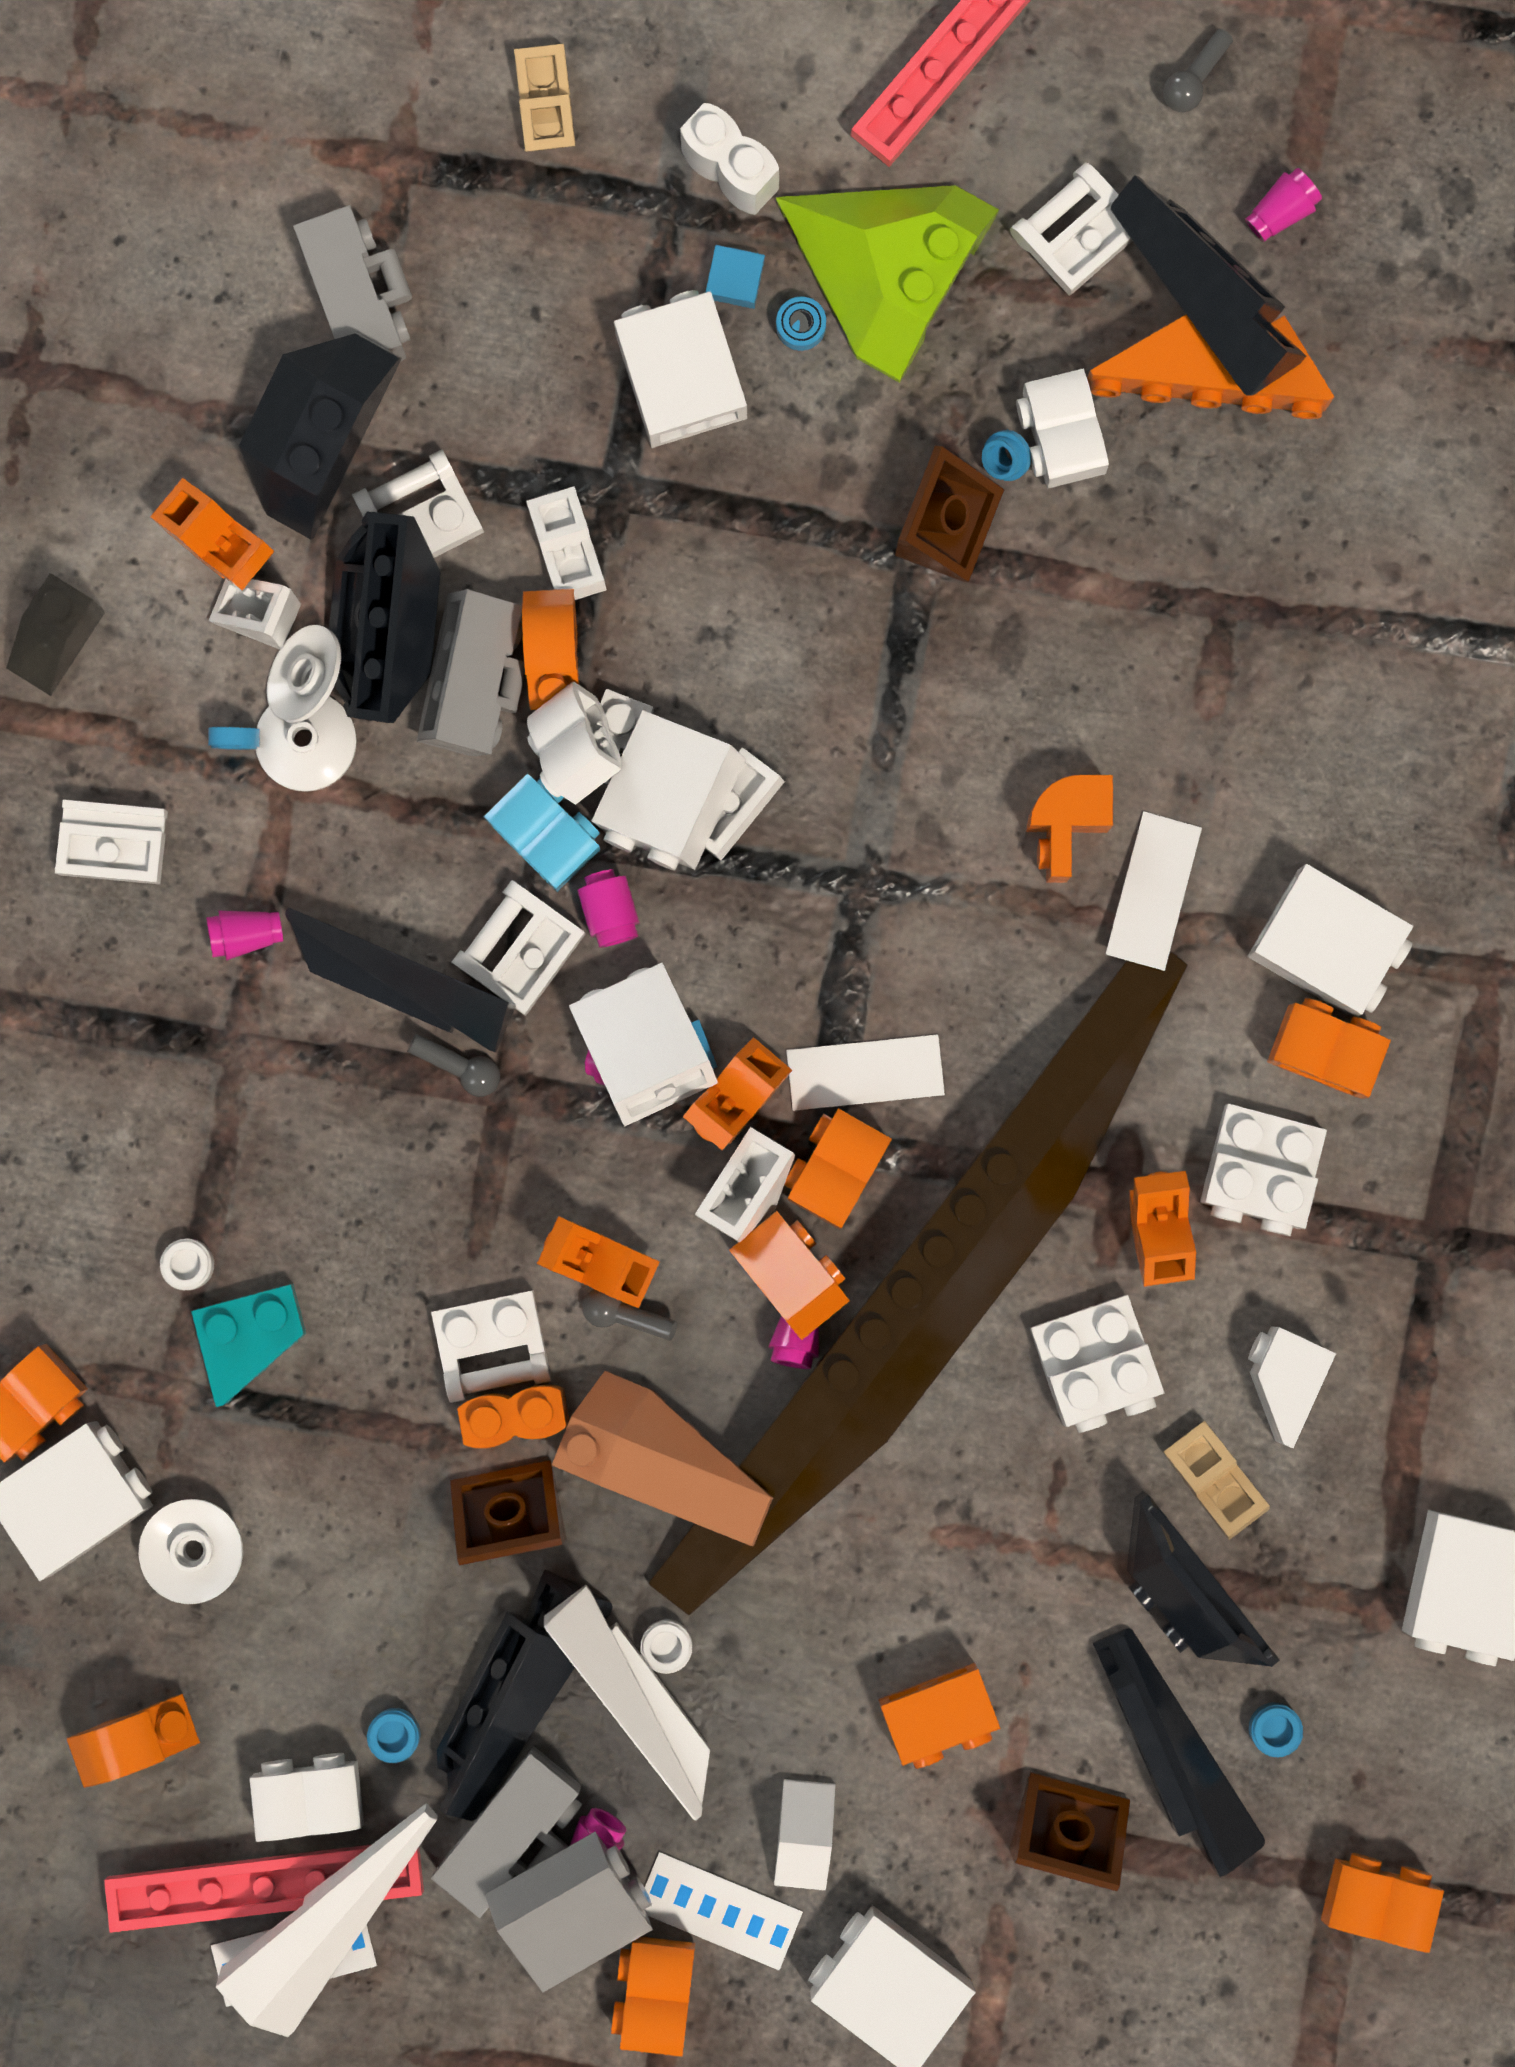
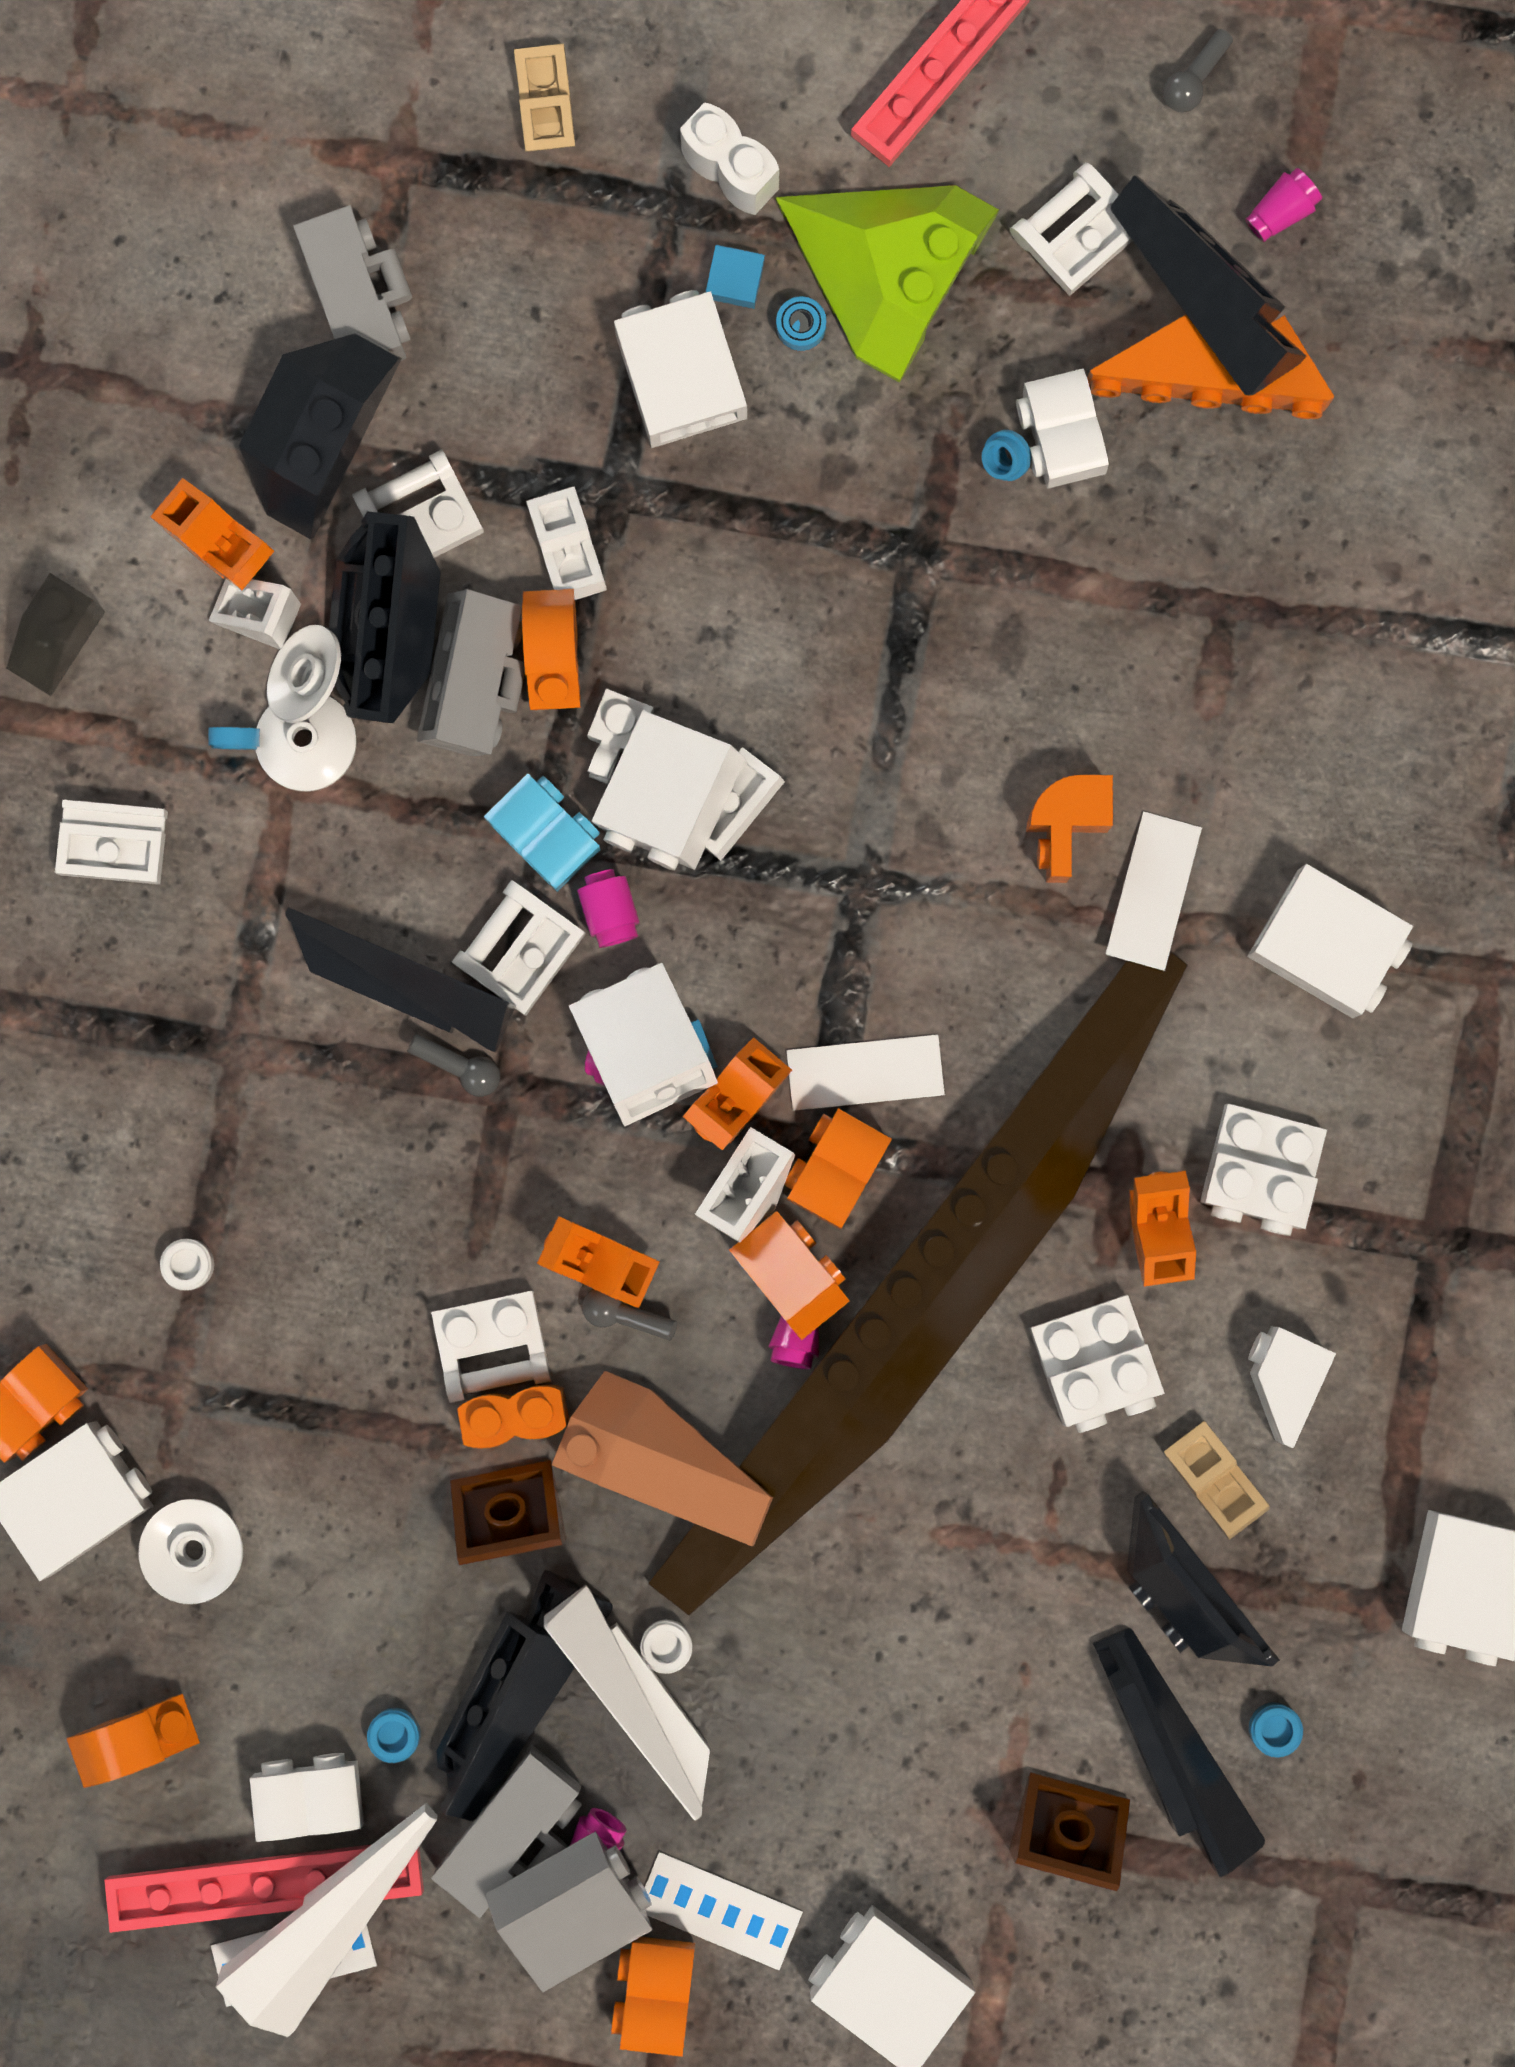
(242, 932): dark pink cone -> none
(246, 1337): teal wing -> none
(573, 743): white brick -> none
(805, 1834): white slope -> none
(940, 1716): orange brick -> none
(949, 516): reddish brown slope -> none
(1329, 1049): orange brick -> none
(1382, 1903): orange brick -> none

